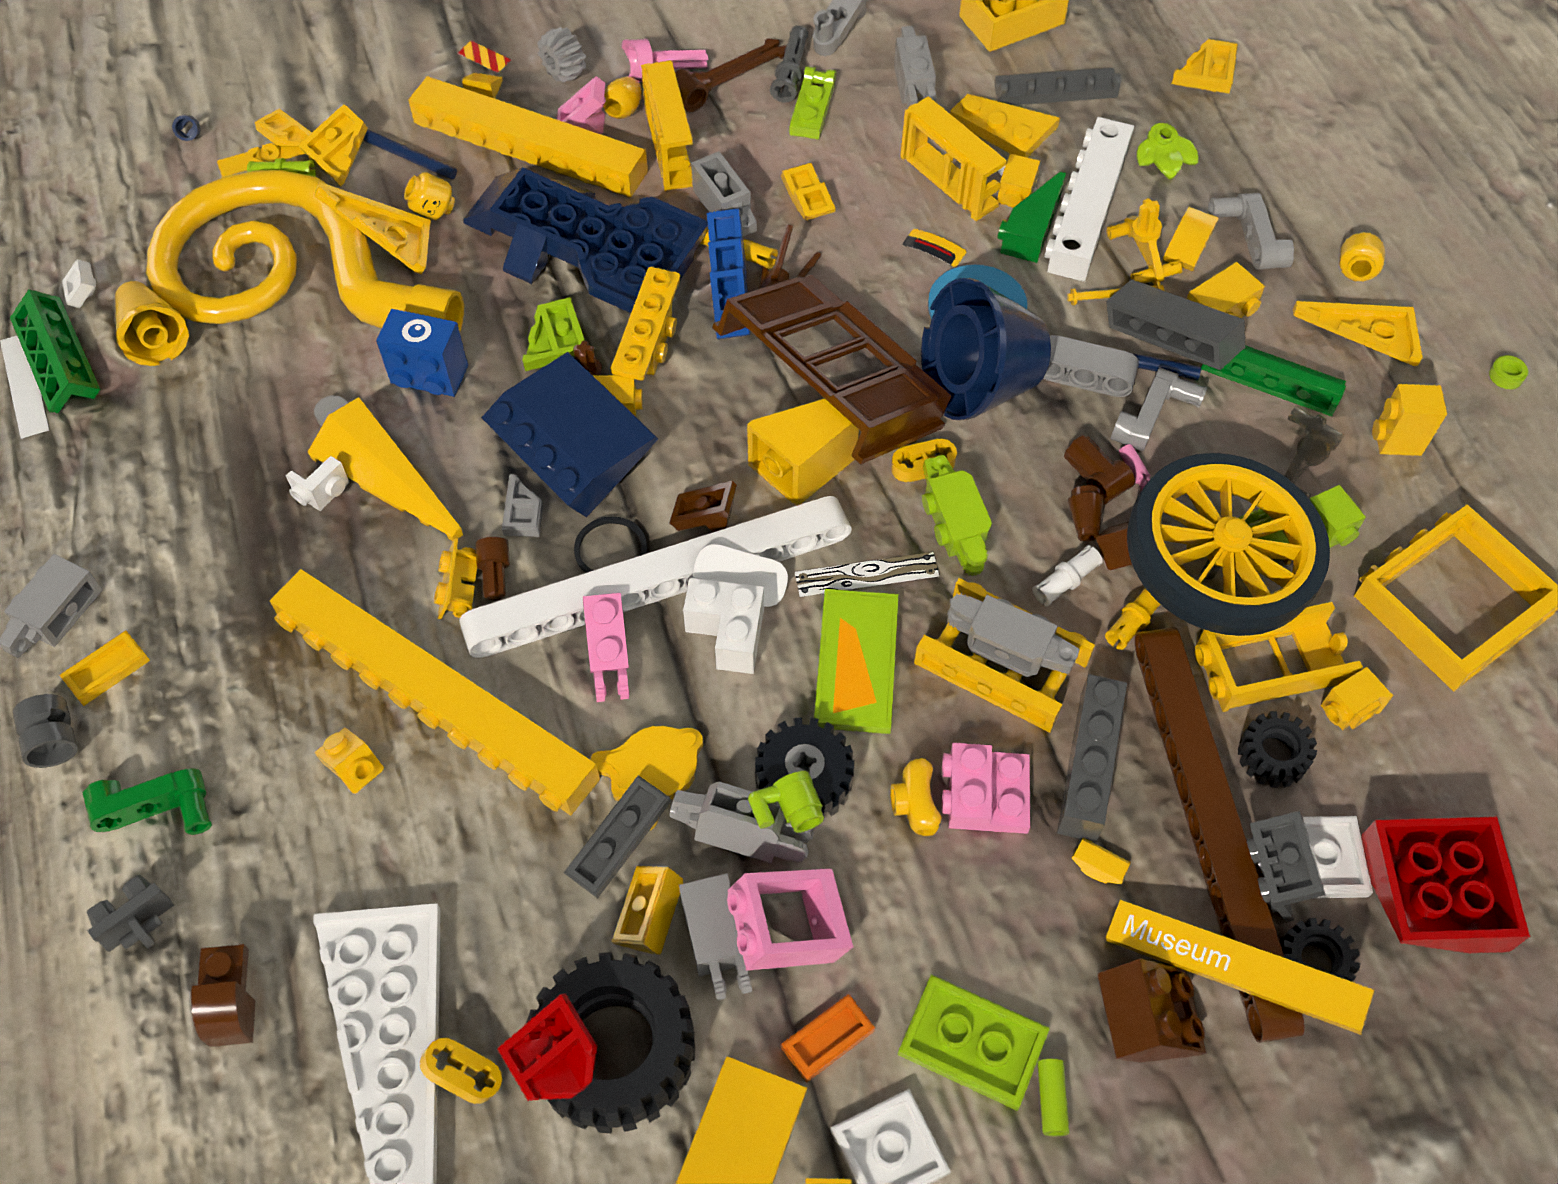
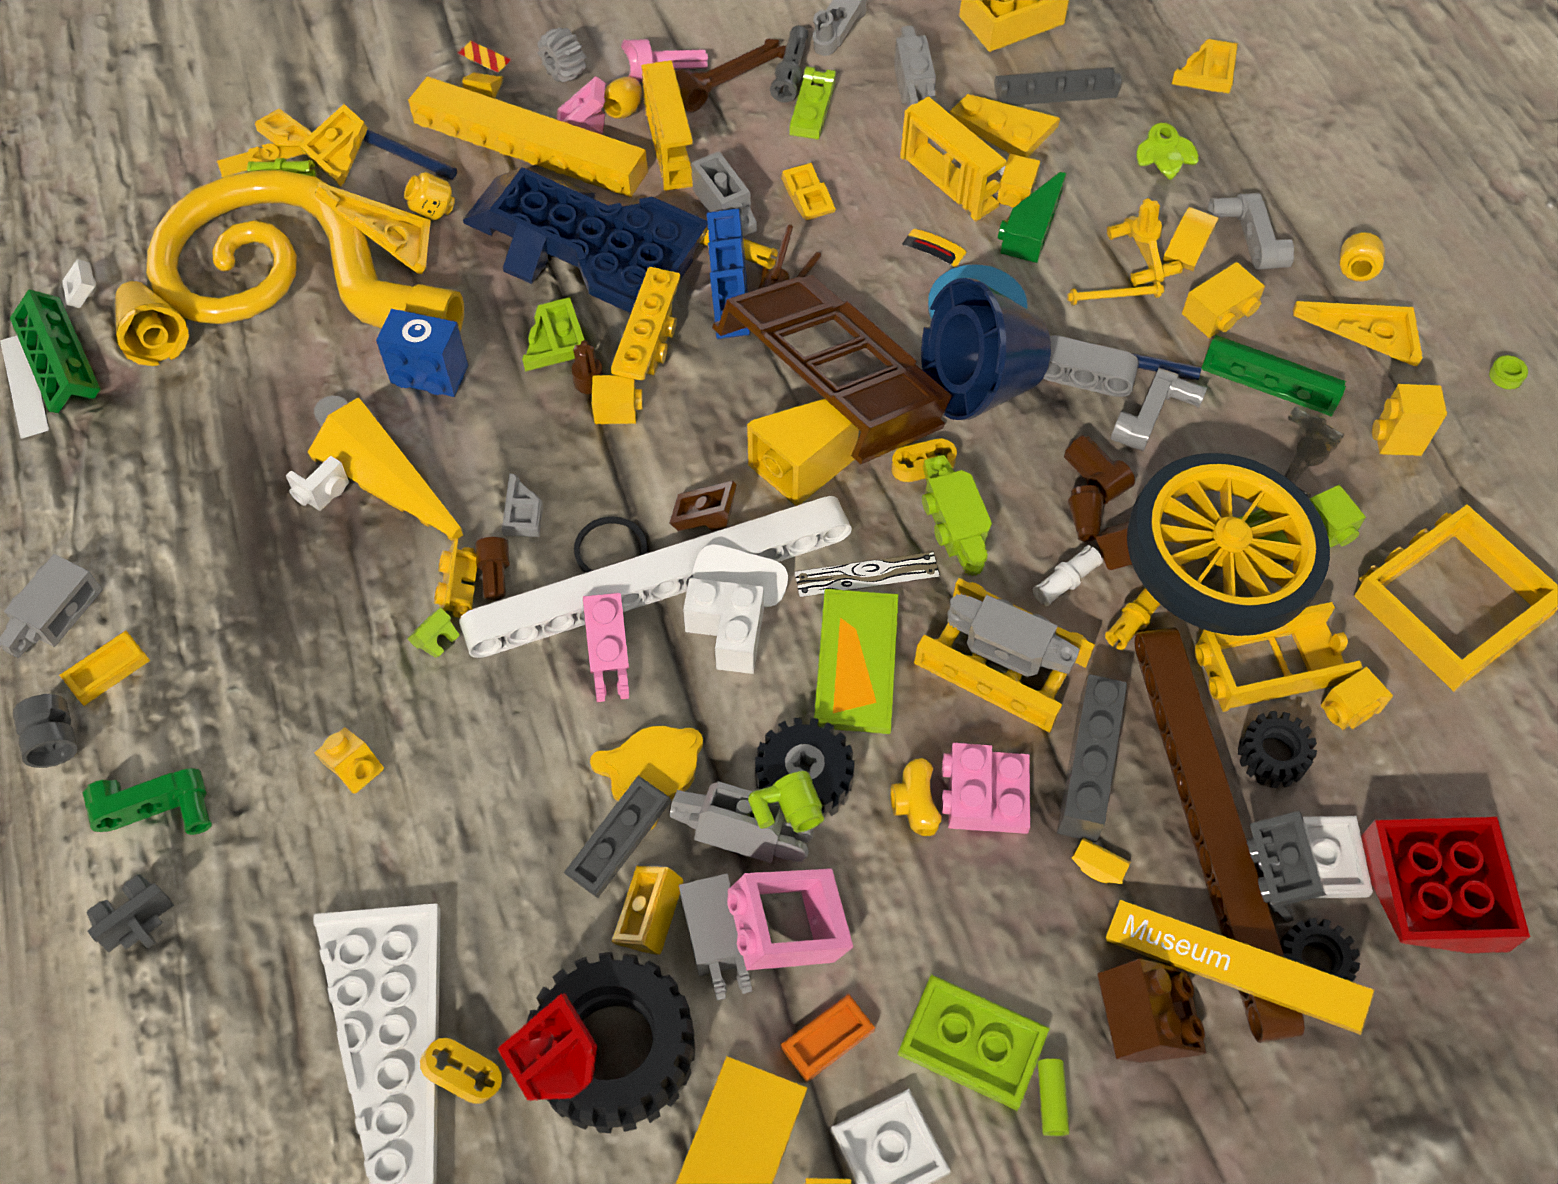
(181, 122): dark blue hinge -> none
(220, 1003): reddish brown brick -> none
(426, 634): none -> lime tile
(436, 692): yellow brick -> none
(570, 432): dark blue slope -> none
(1090, 198): white piece -> none
(1135, 463): bright pink piece -> none
(1176, 324): dark grey brick -> none

